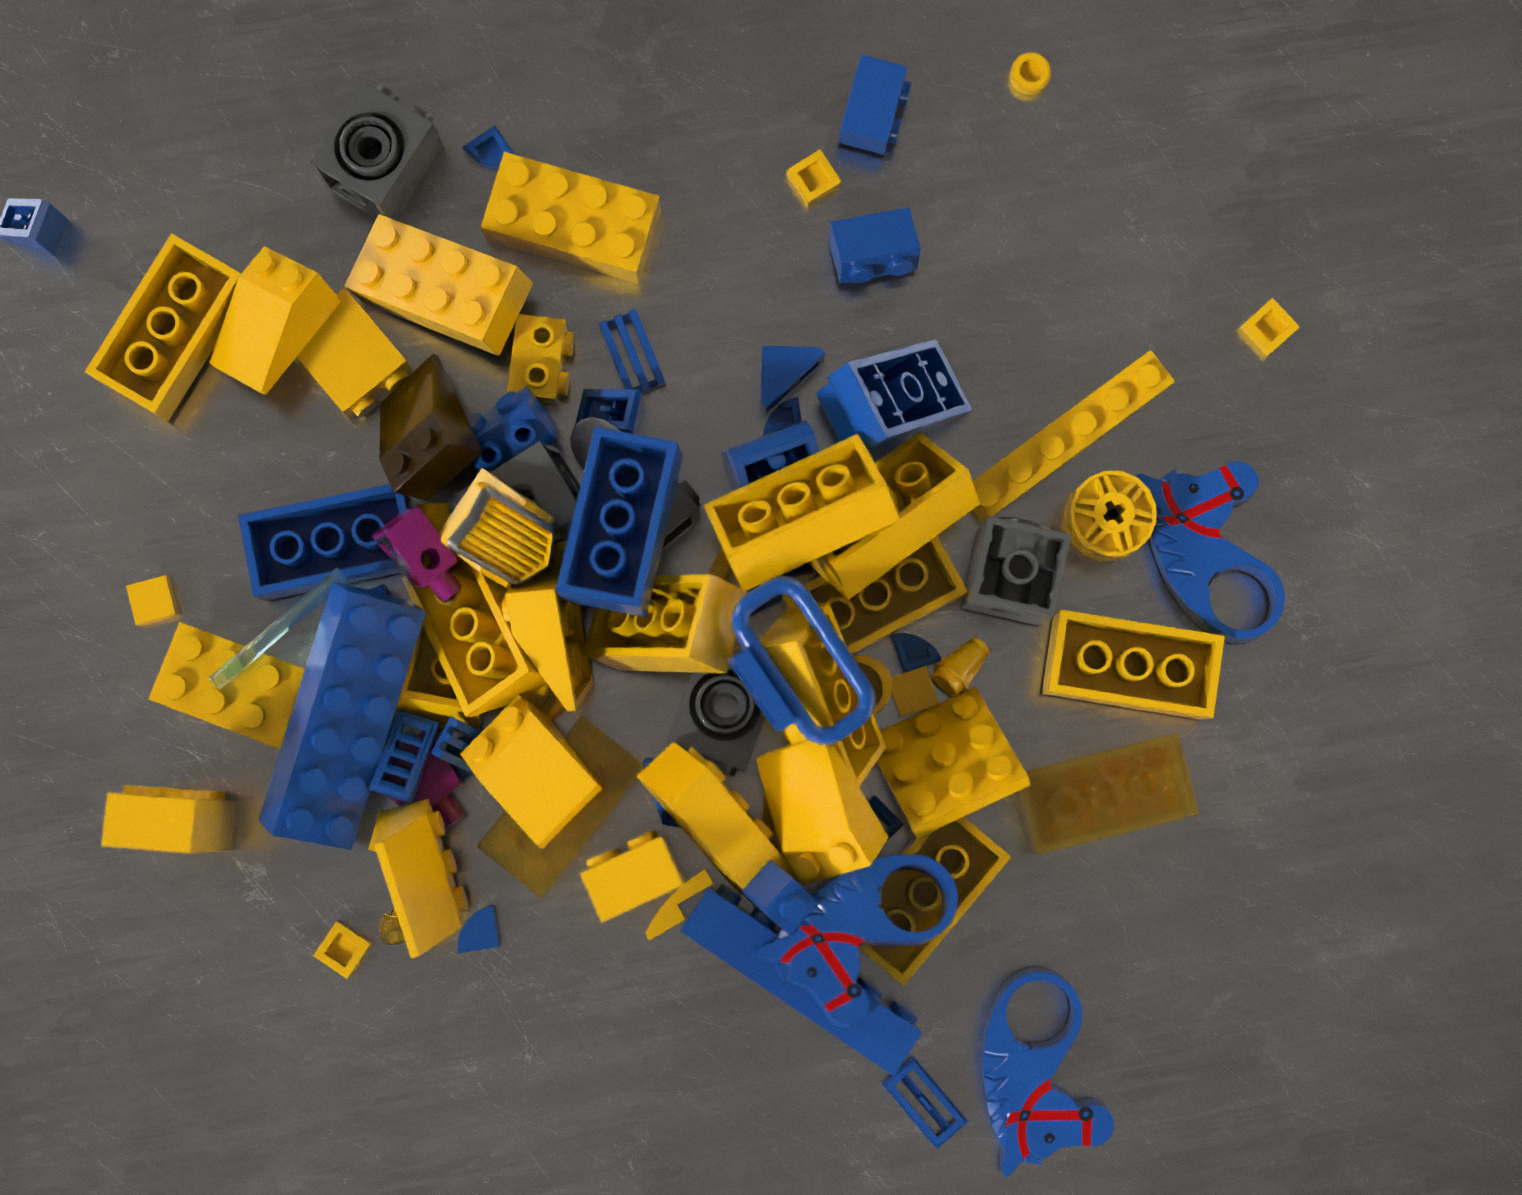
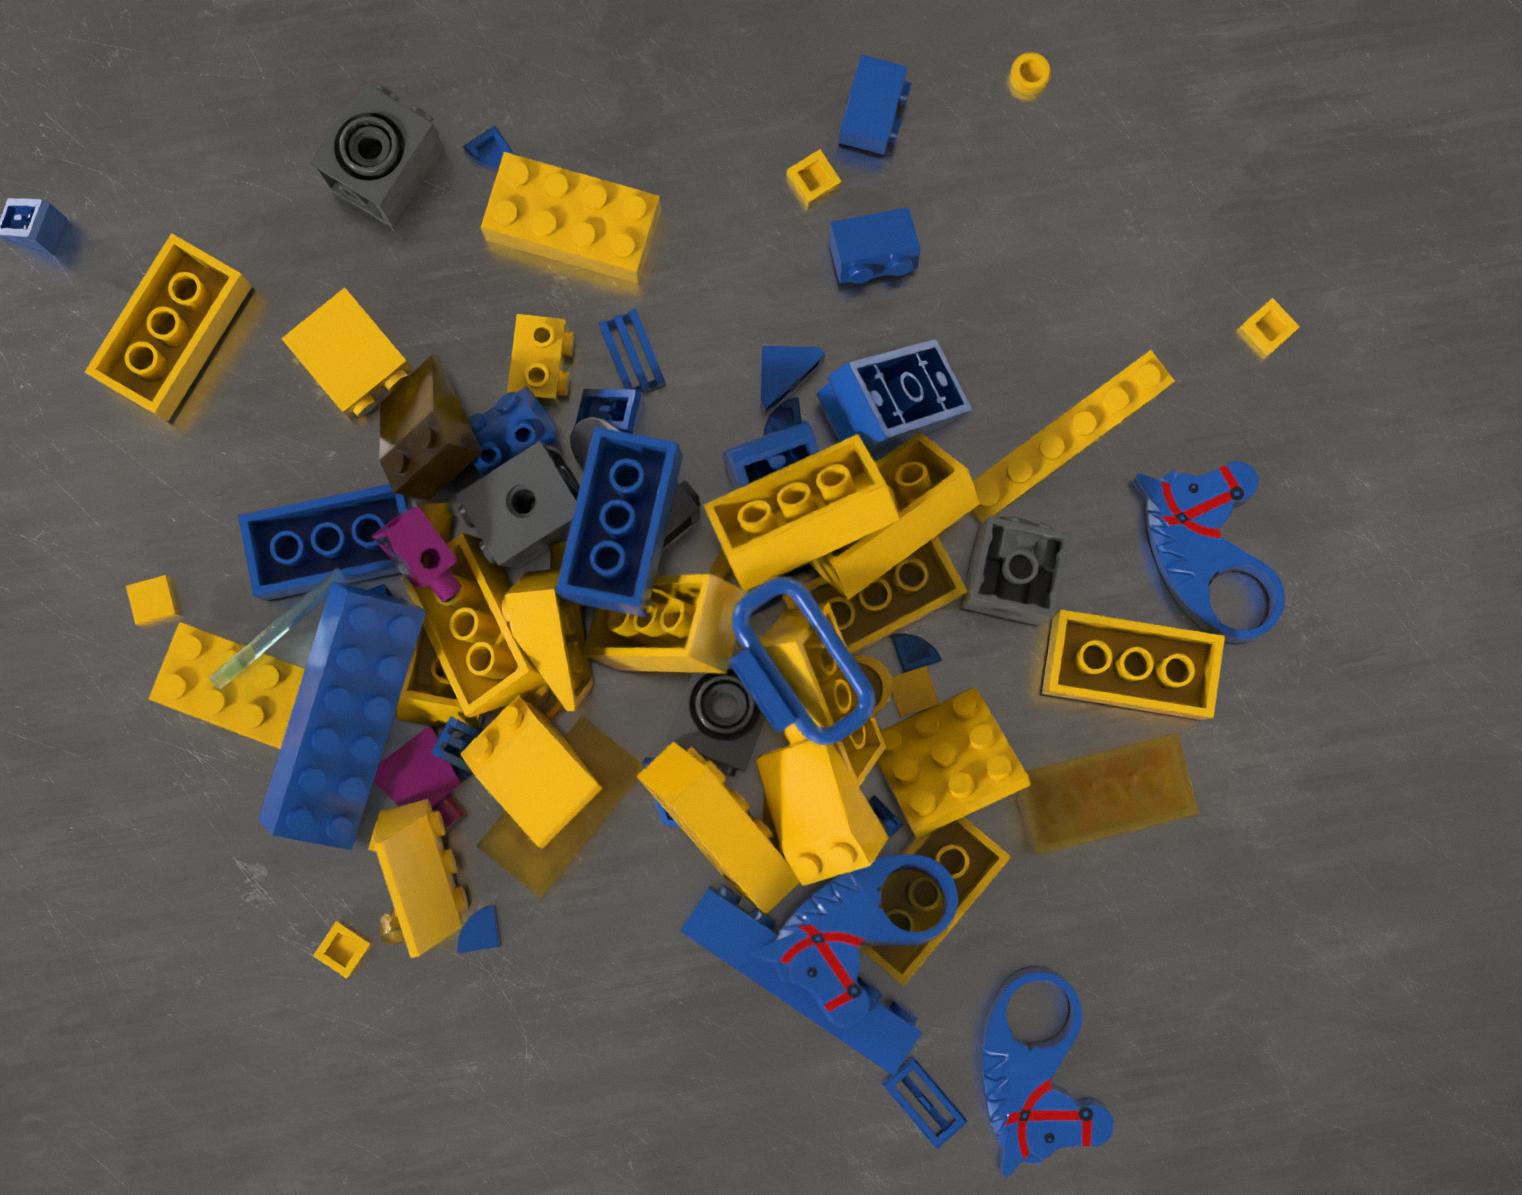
(169, 819): yellow brick -> none
(271, 319): yellow slope -> none
(390, 751): blue slope -> none
(439, 284): yellow brick -> none
(500, 532): yellow piece -> none
(633, 878): yellow brick -> none
(671, 912): yellow slope -> none
(780, 897): blue brick -> none
(960, 667): yellow cone -> none
(1114, 540): yellow wheel -> none

